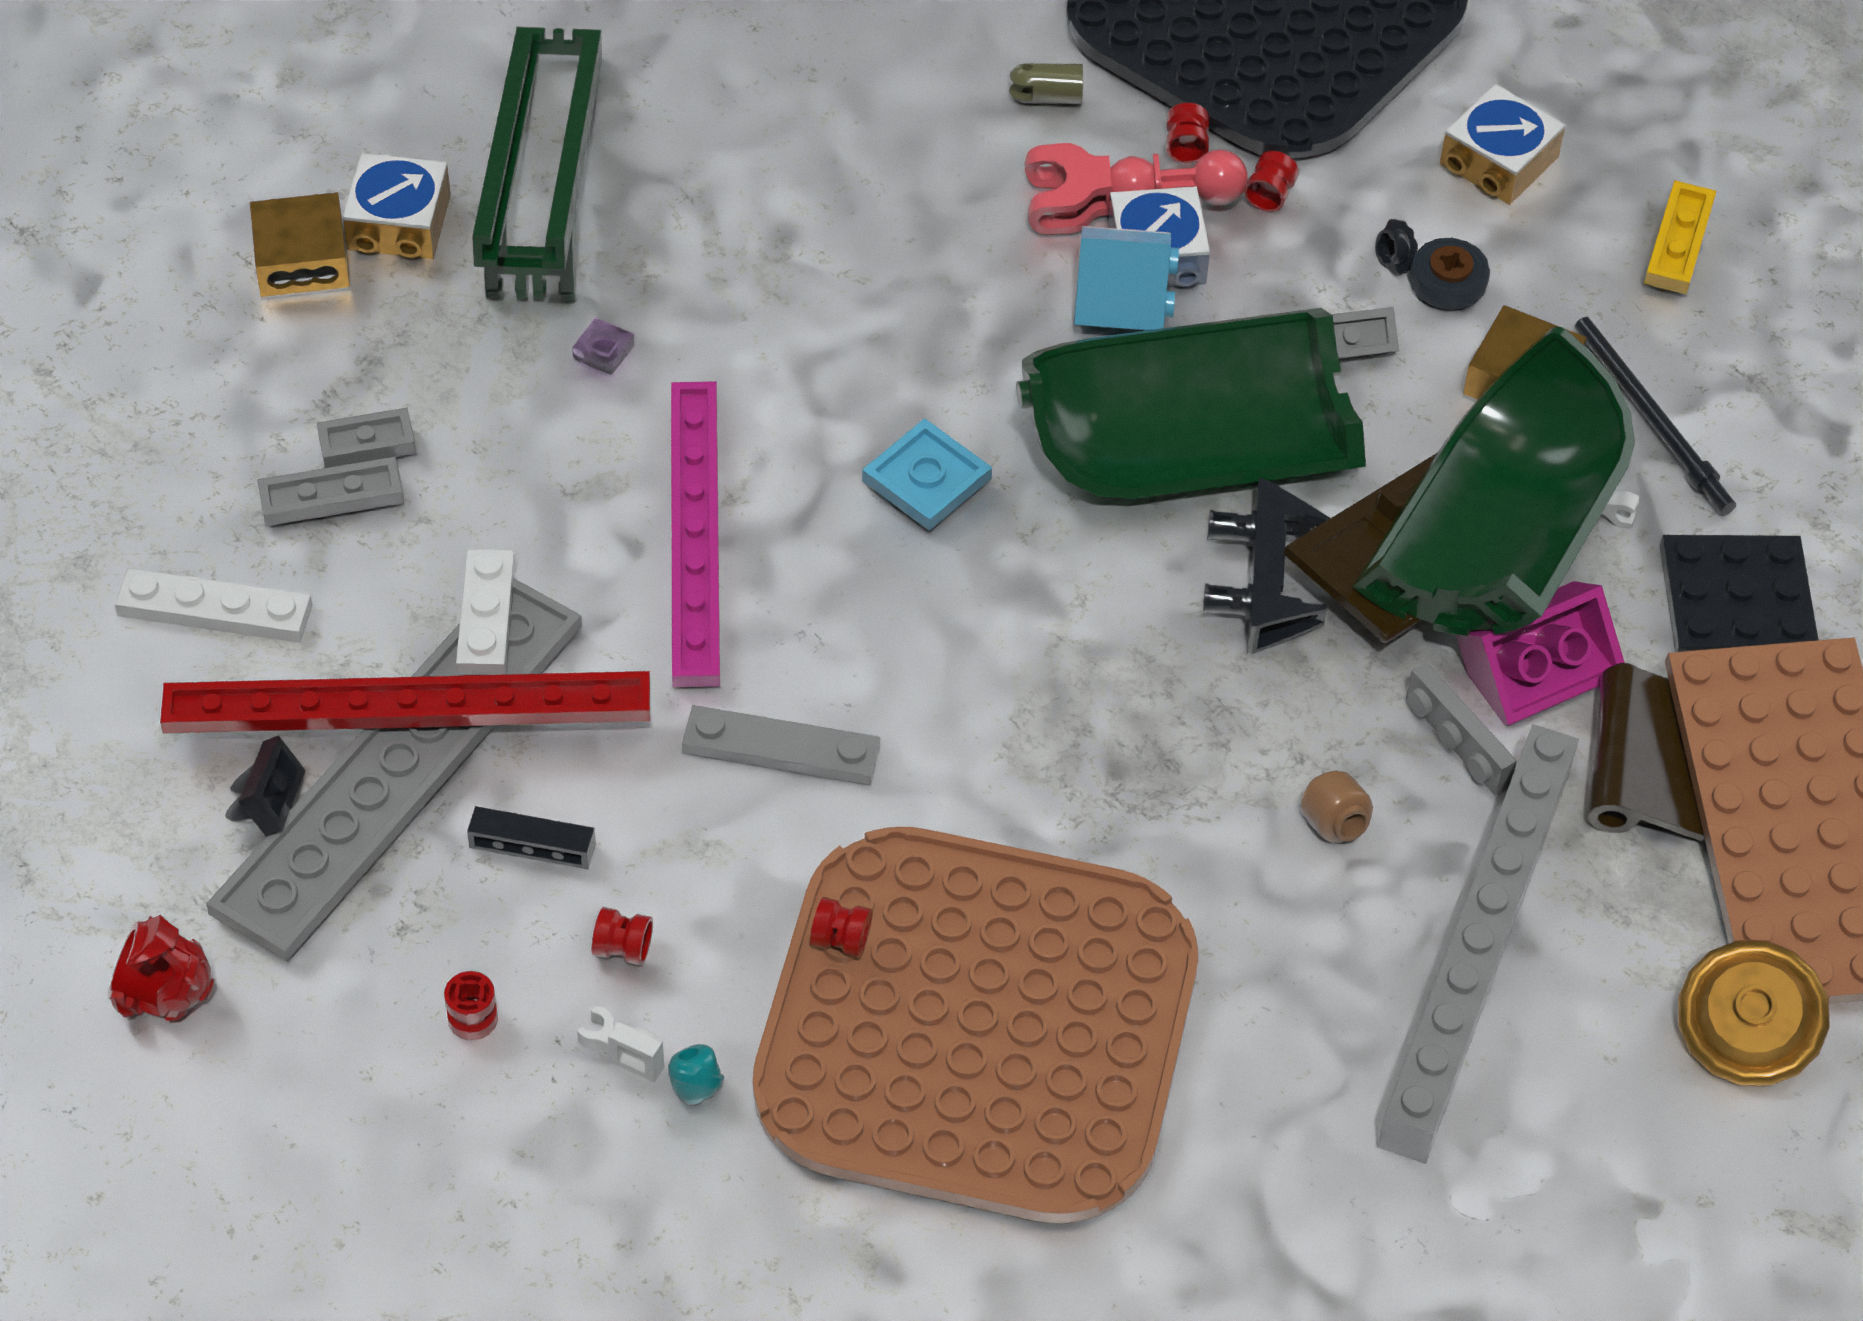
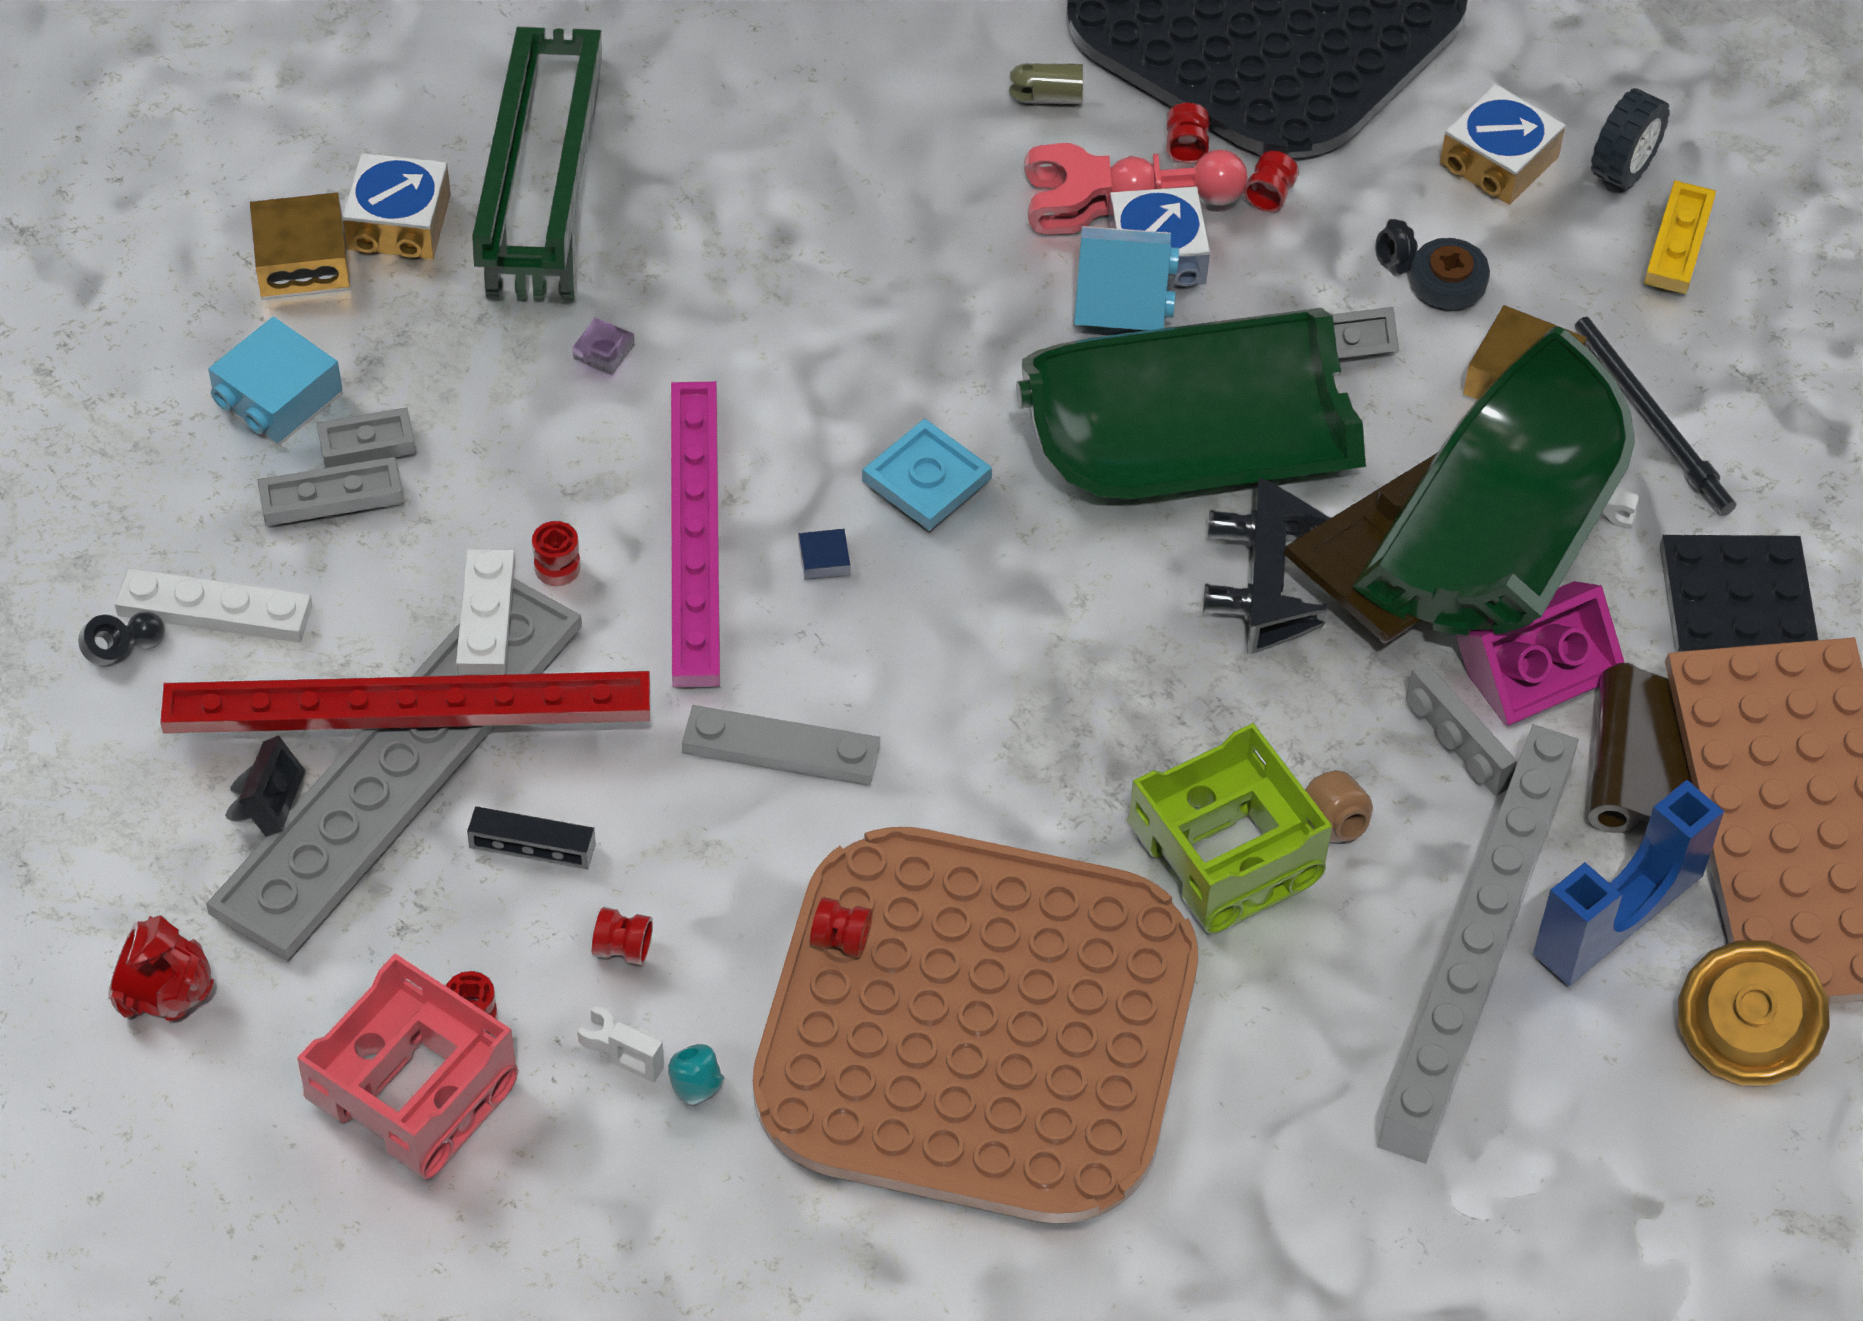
(143, 631): none -> black plate
(275, 381): none -> medium azure piece
(393, 1023): none -> coral piece
(556, 553): none -> red wheel
(824, 554): none -> dark blue tile
(1227, 787): none -> lime piece
(1593, 917): none -> blue arch
(1630, 138): none -> black wheel

